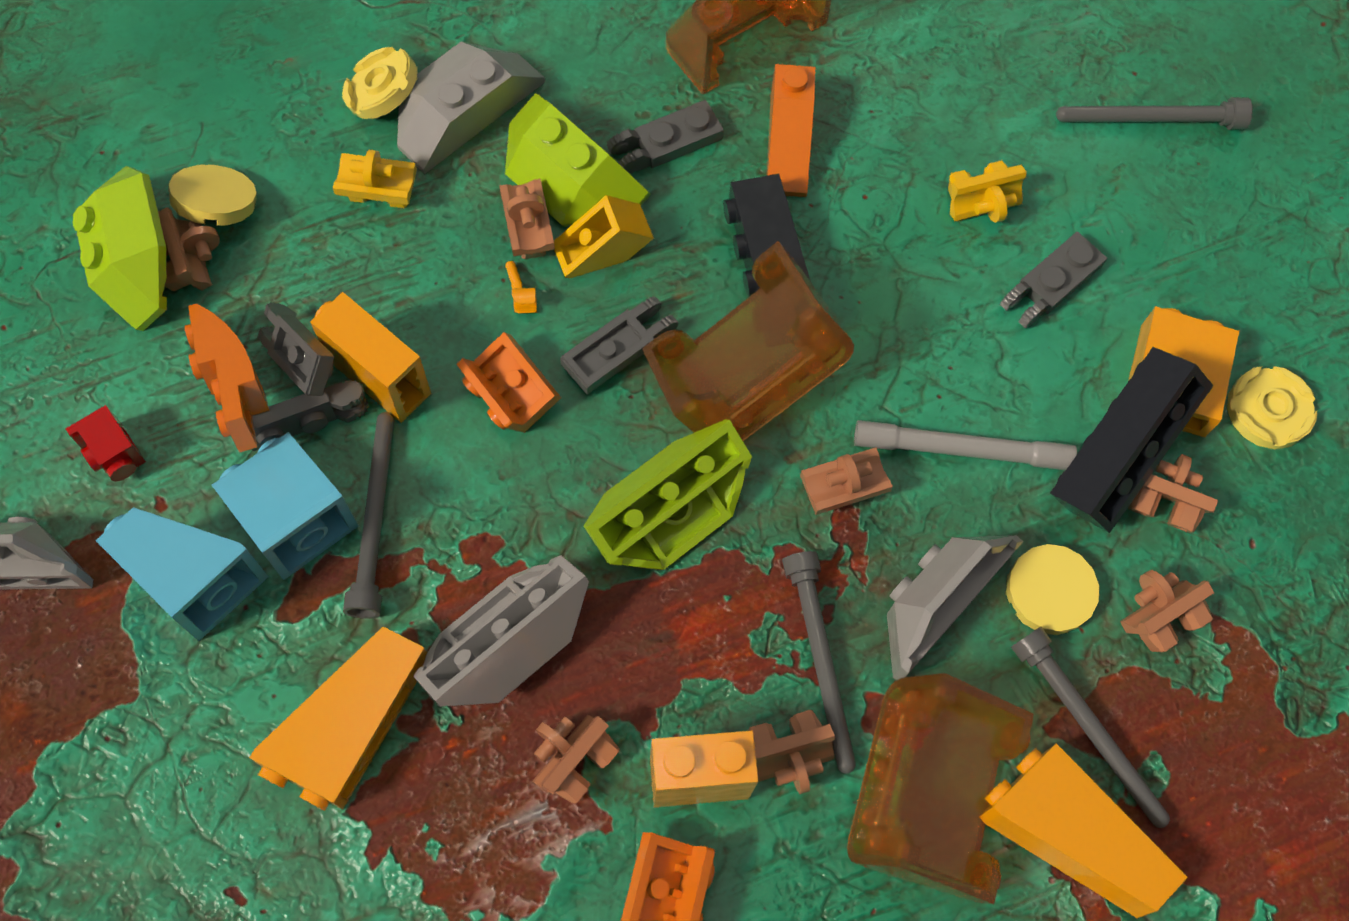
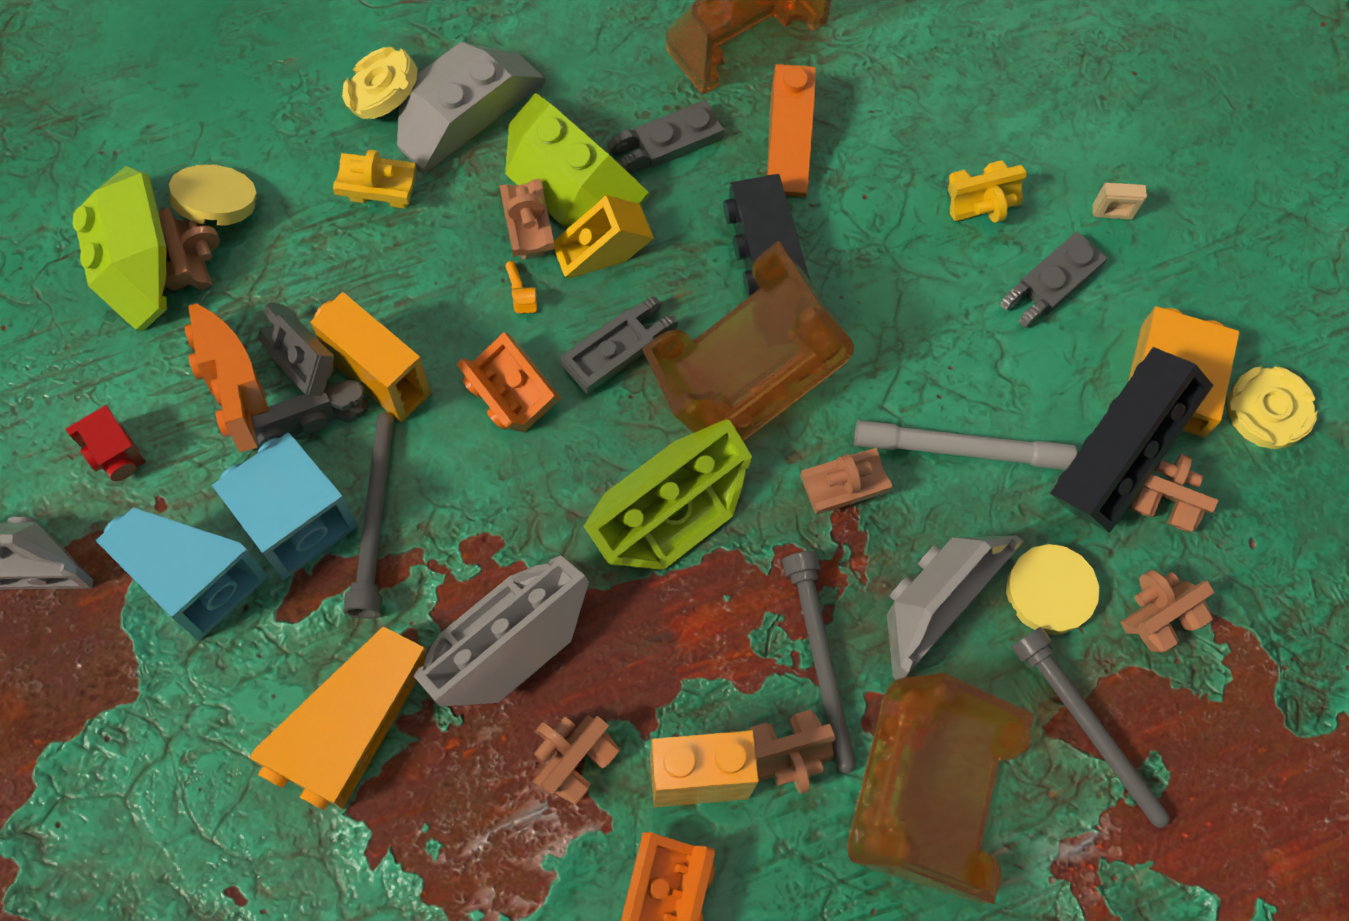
(1081, 832): light orange slope -> none
(1119, 201): none -> tan tile
(1233, 114): dark grey piece -> none

